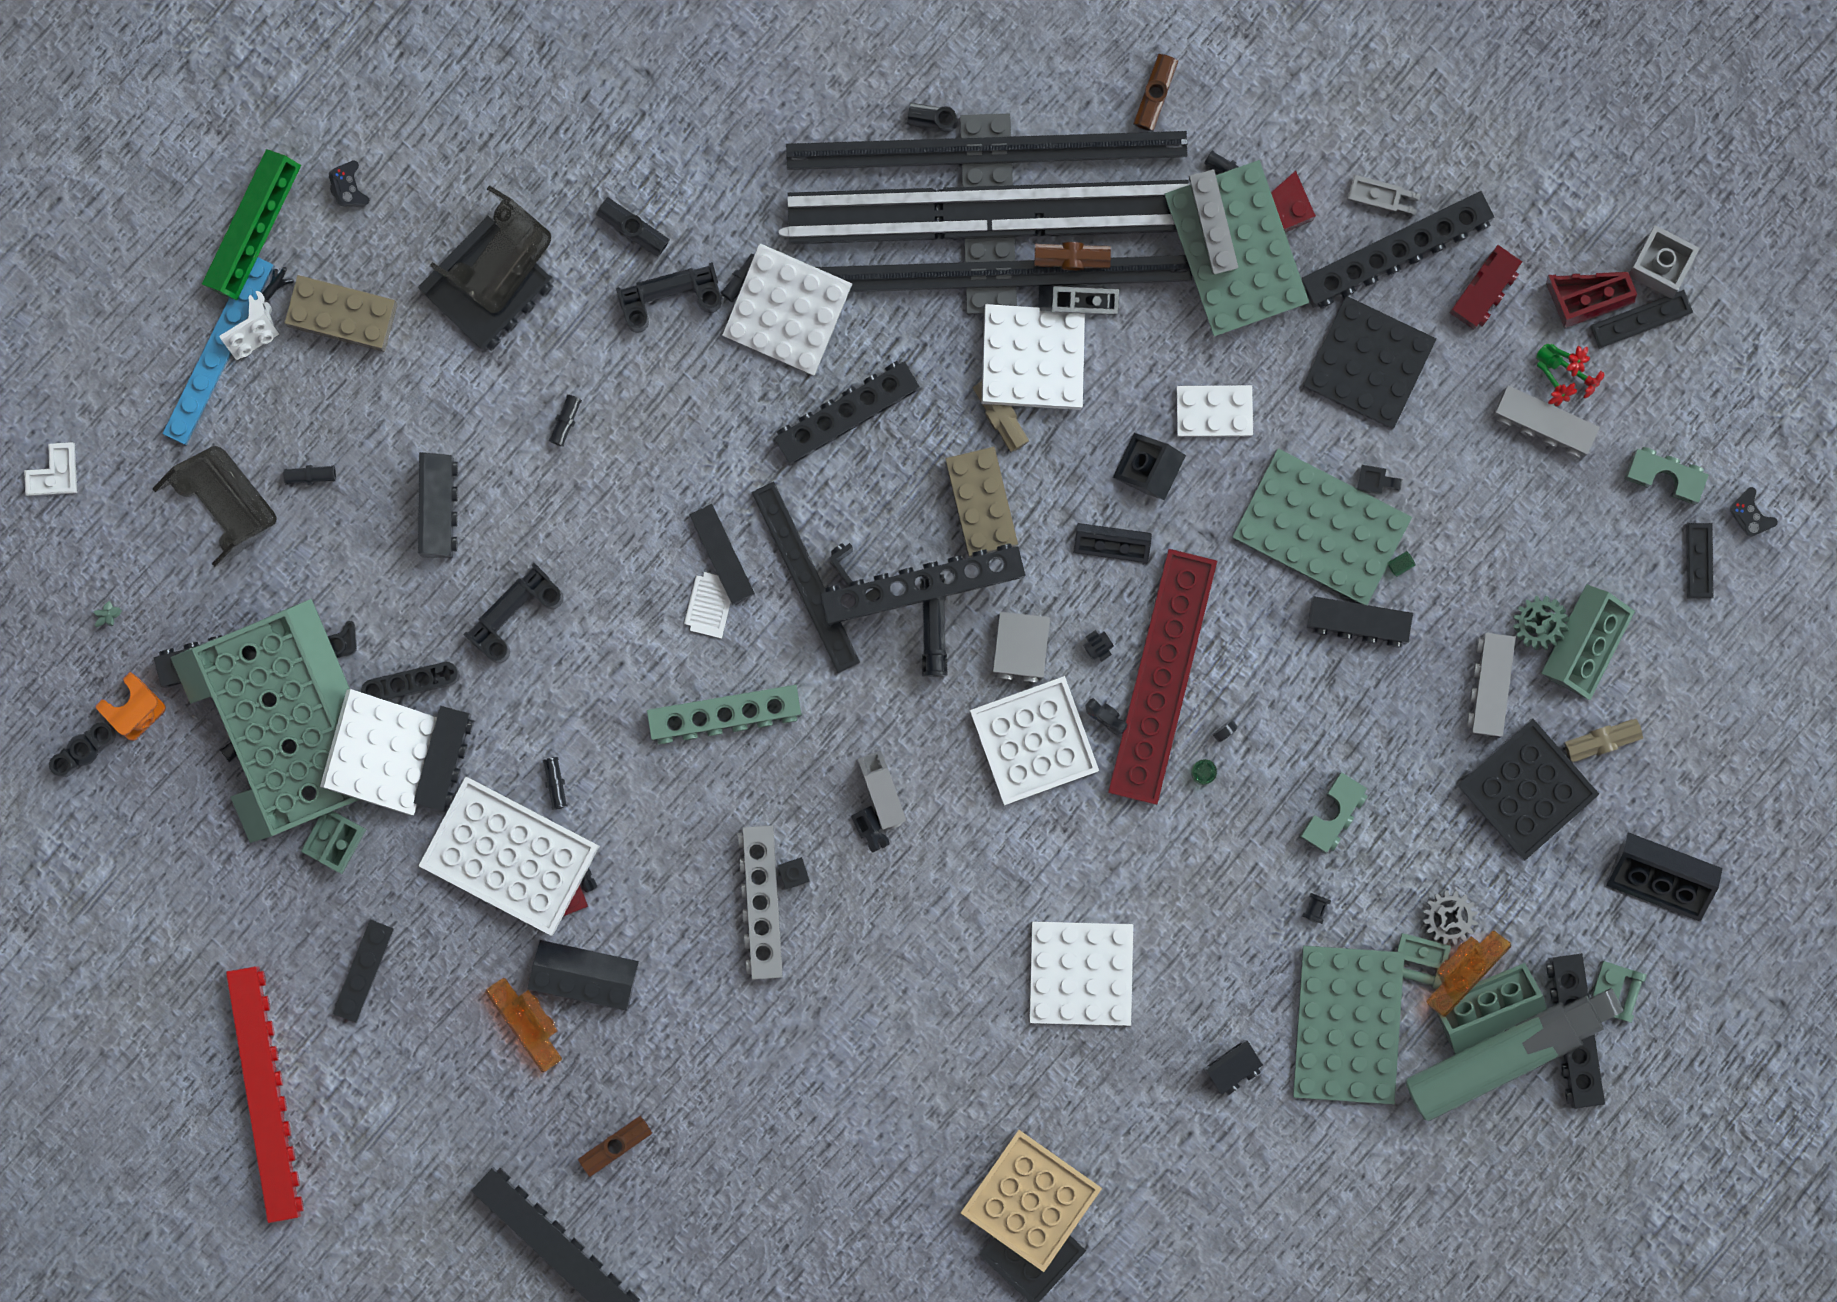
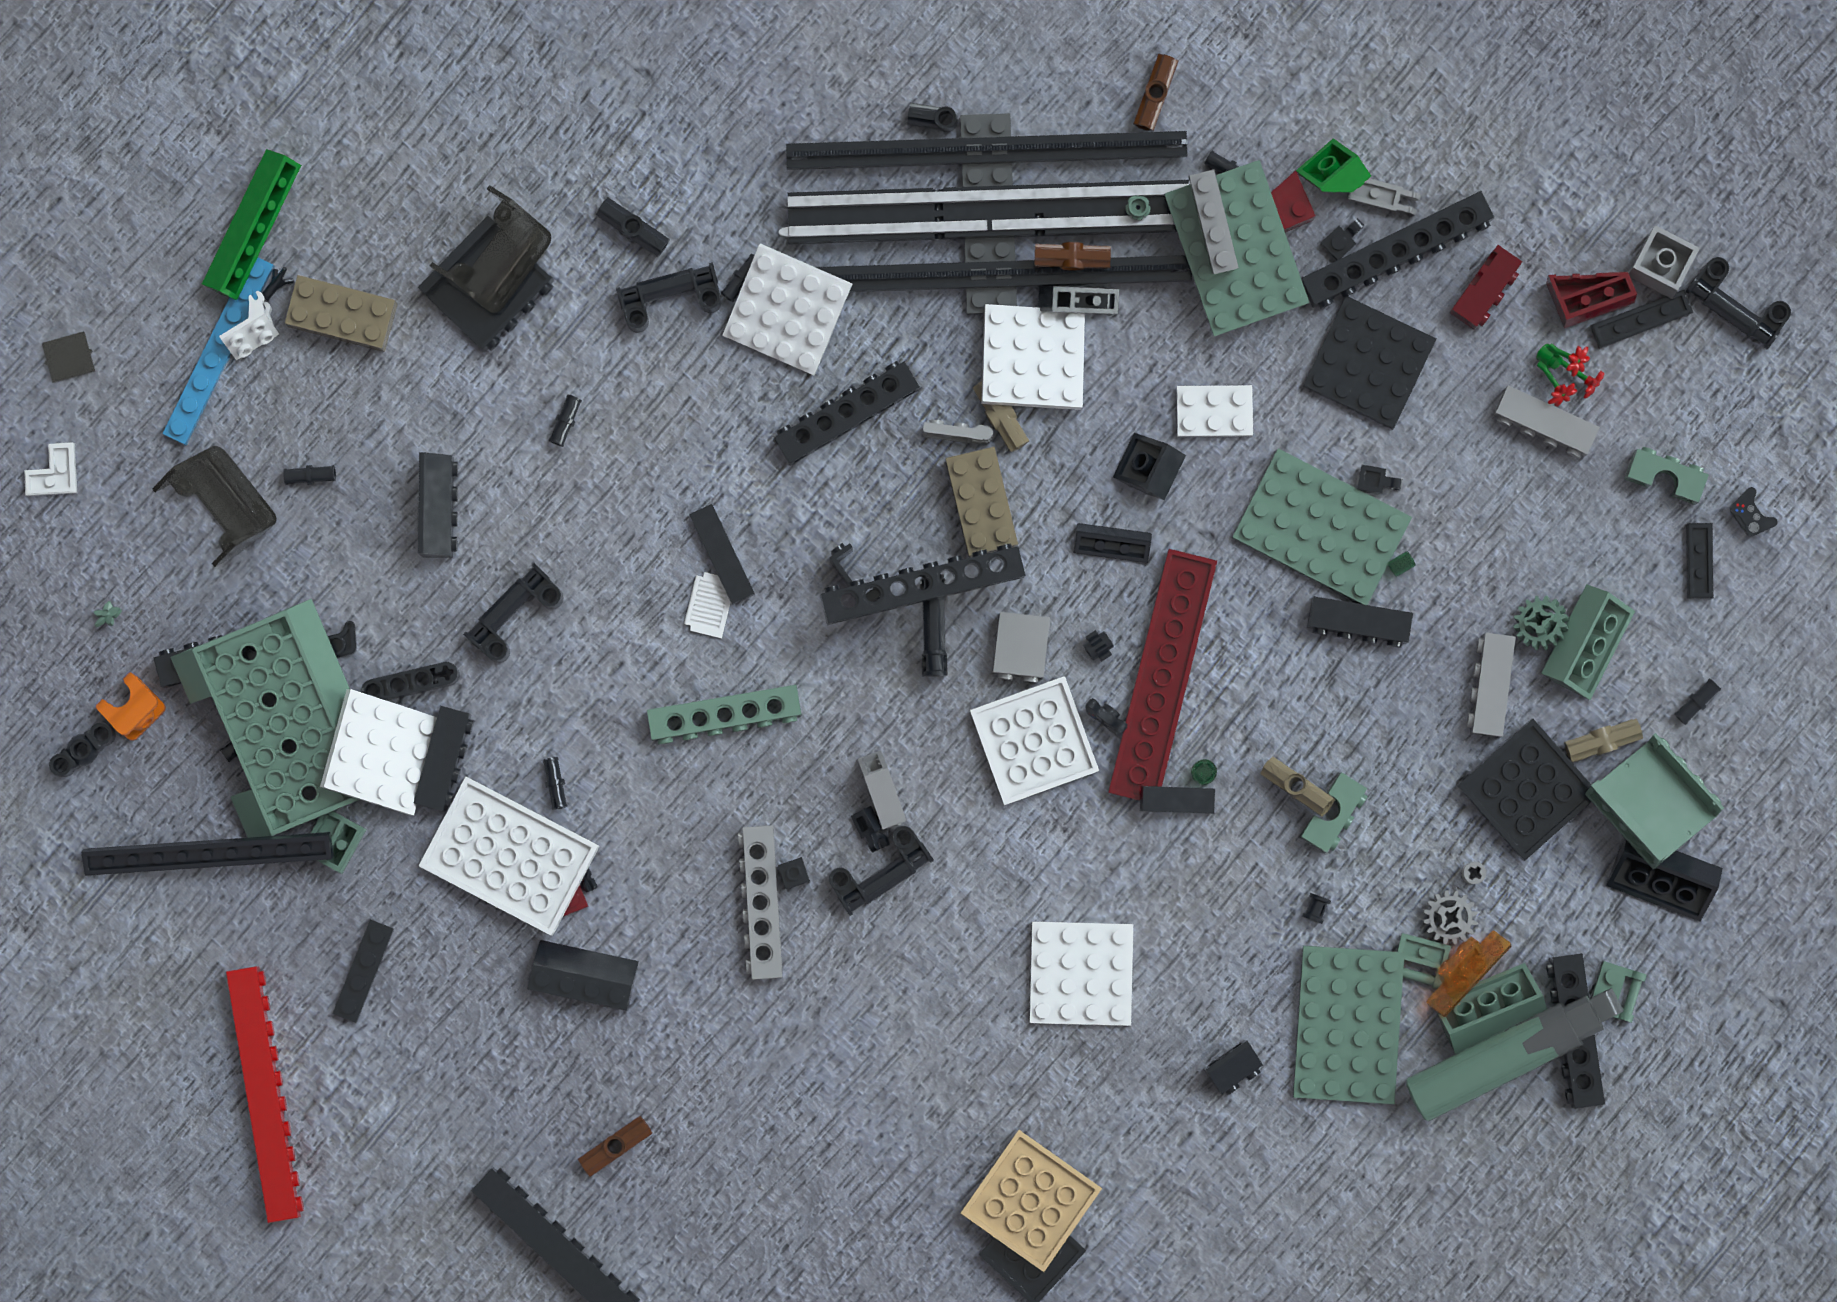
(68, 357): none -> clear smoke piece
(207, 853): none -> black plate
(344, 186): black piece -> none
(527, 1022): clear orange bracket -> none
(804, 575): black tile -> none
(884, 878): none -> black piece
(959, 432): none -> light grey hinge
(1142, 202): none -> sand green plate
(1177, 799): none -> black tile
(1225, 731): black tile -> none
(1309, 795): none -> dark tan piece
(1334, 169): none -> green slope
(1341, 241): none -> black plate
(1481, 873): none -> light grey bush
(1655, 801): none -> sand green panel
(1697, 701): none -> black pin
(1762, 328): none -> black piece

